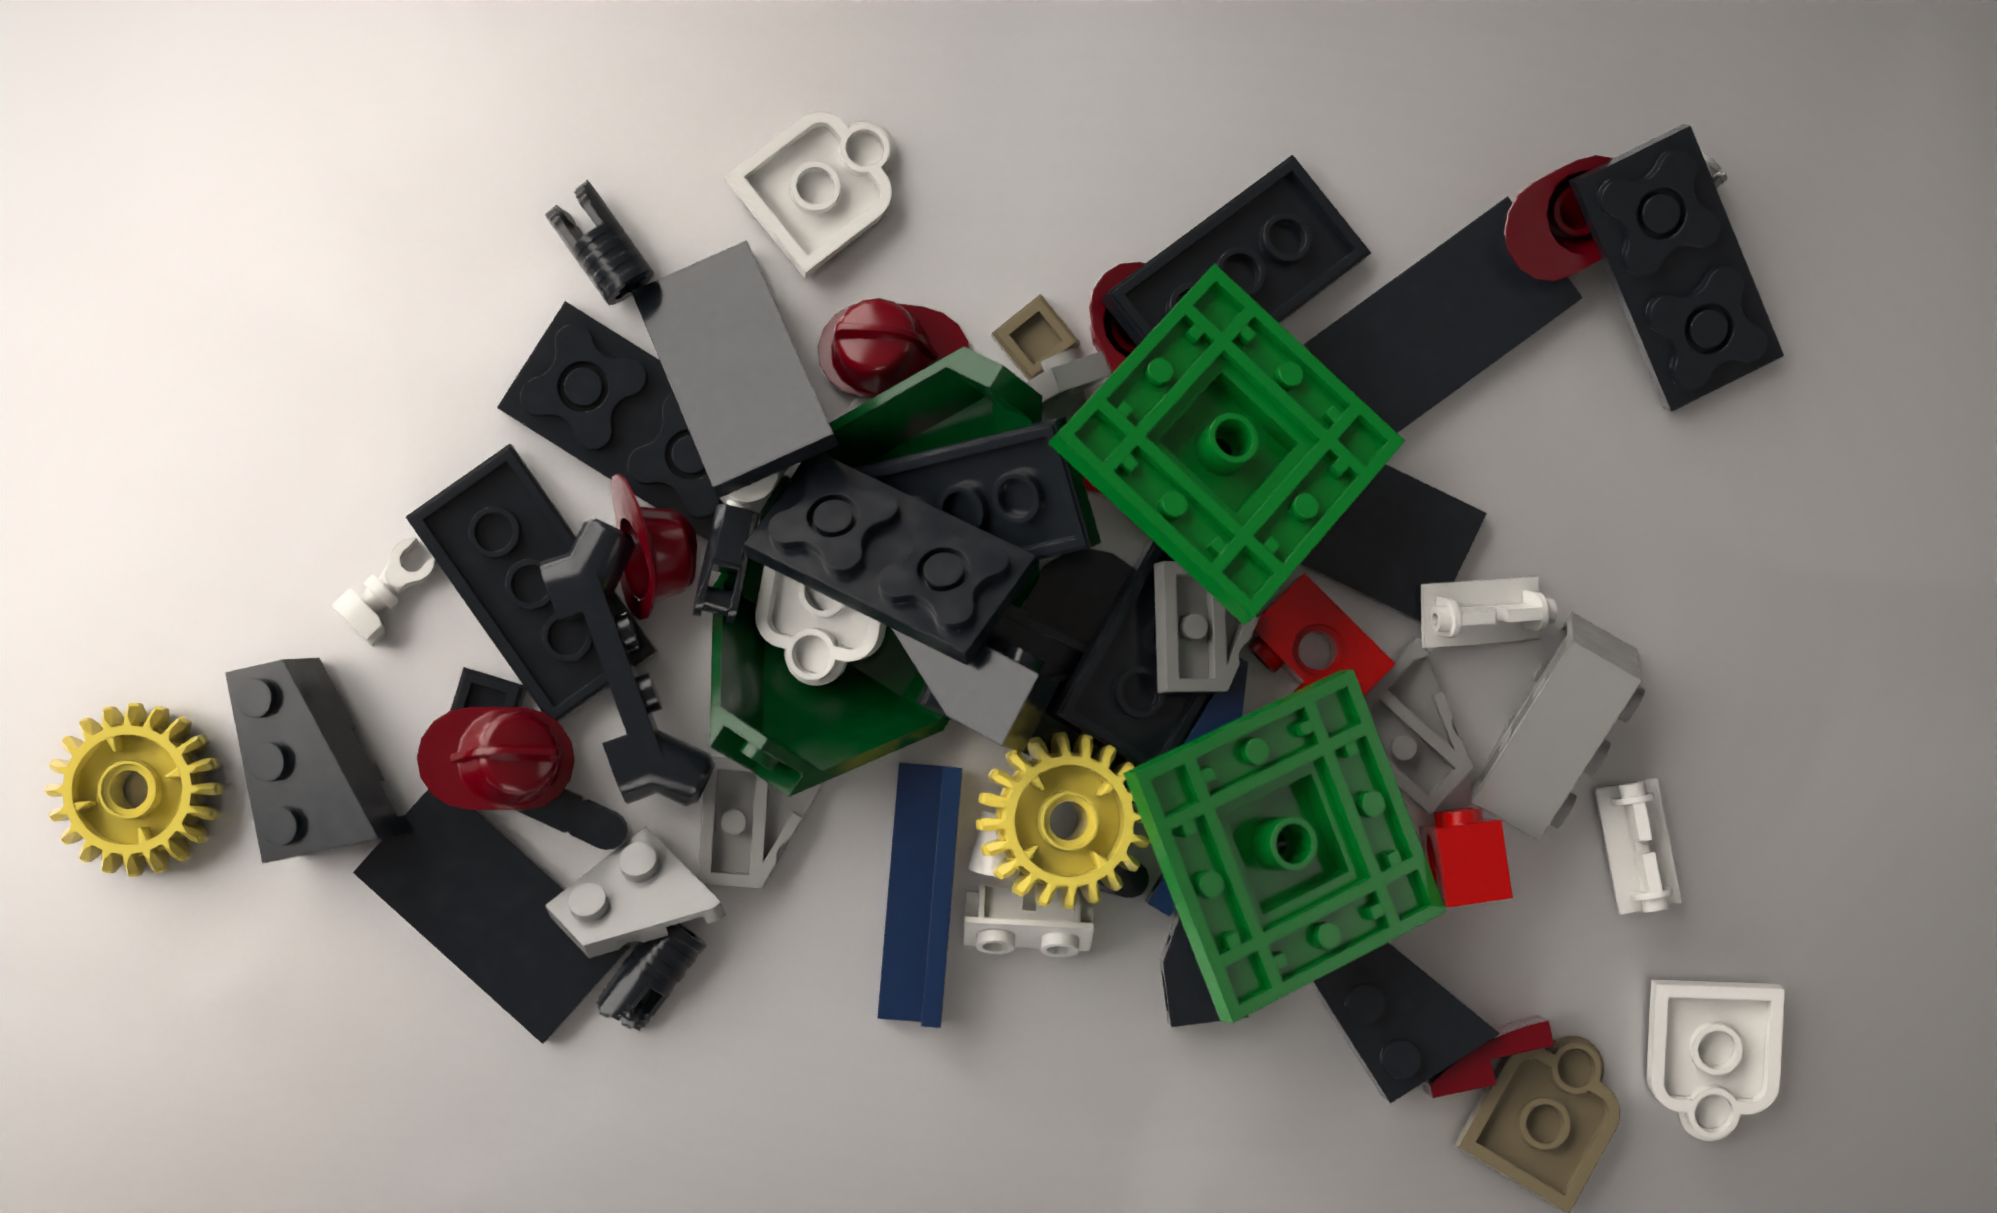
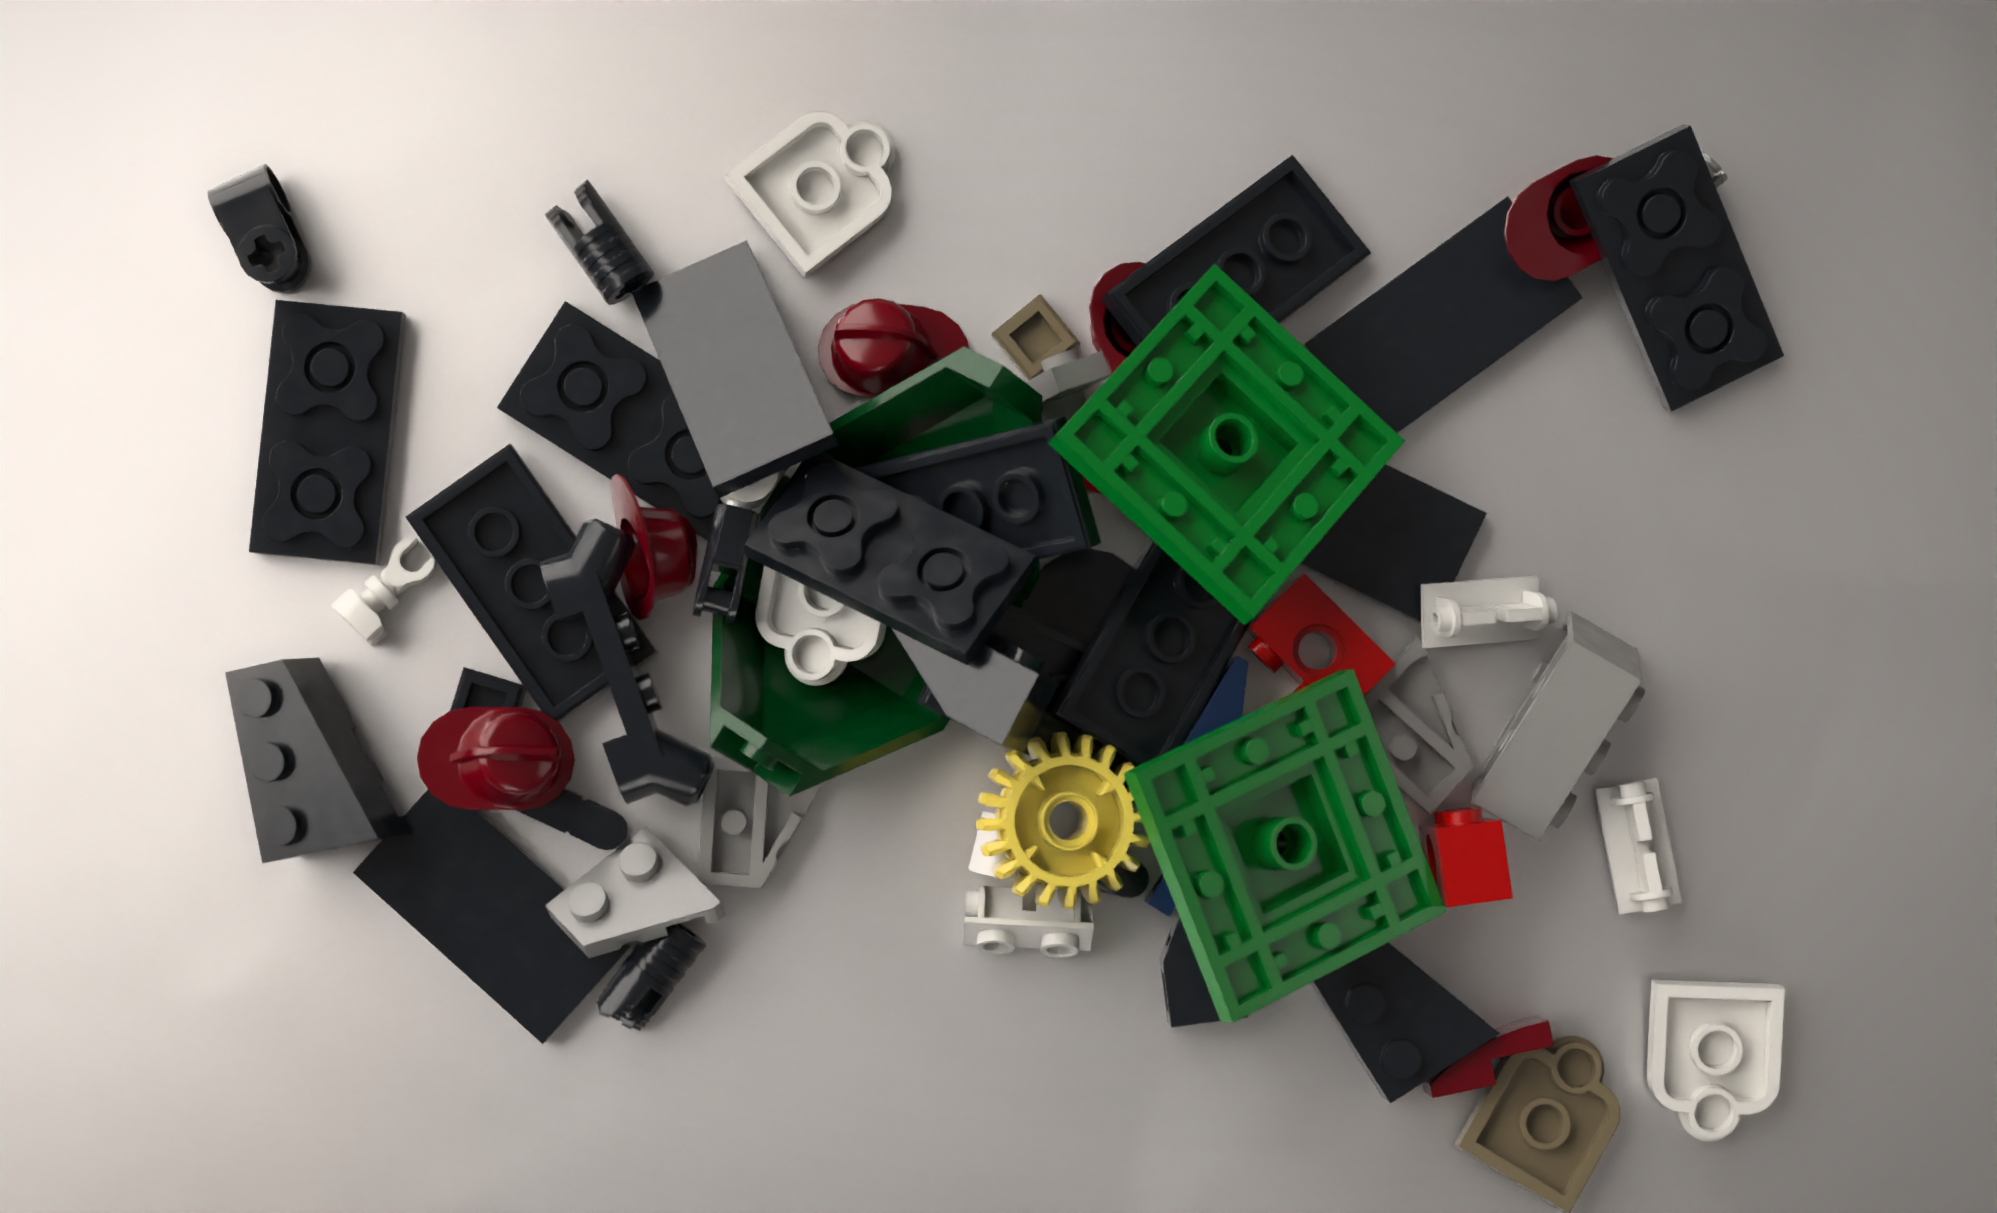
(96, 797): light yellow gear -> none
(258, 221): none -> black piece
(327, 432): none -> black piece
(920, 893): dark blue fence -> none
(1194, 635): light grey wing -> none

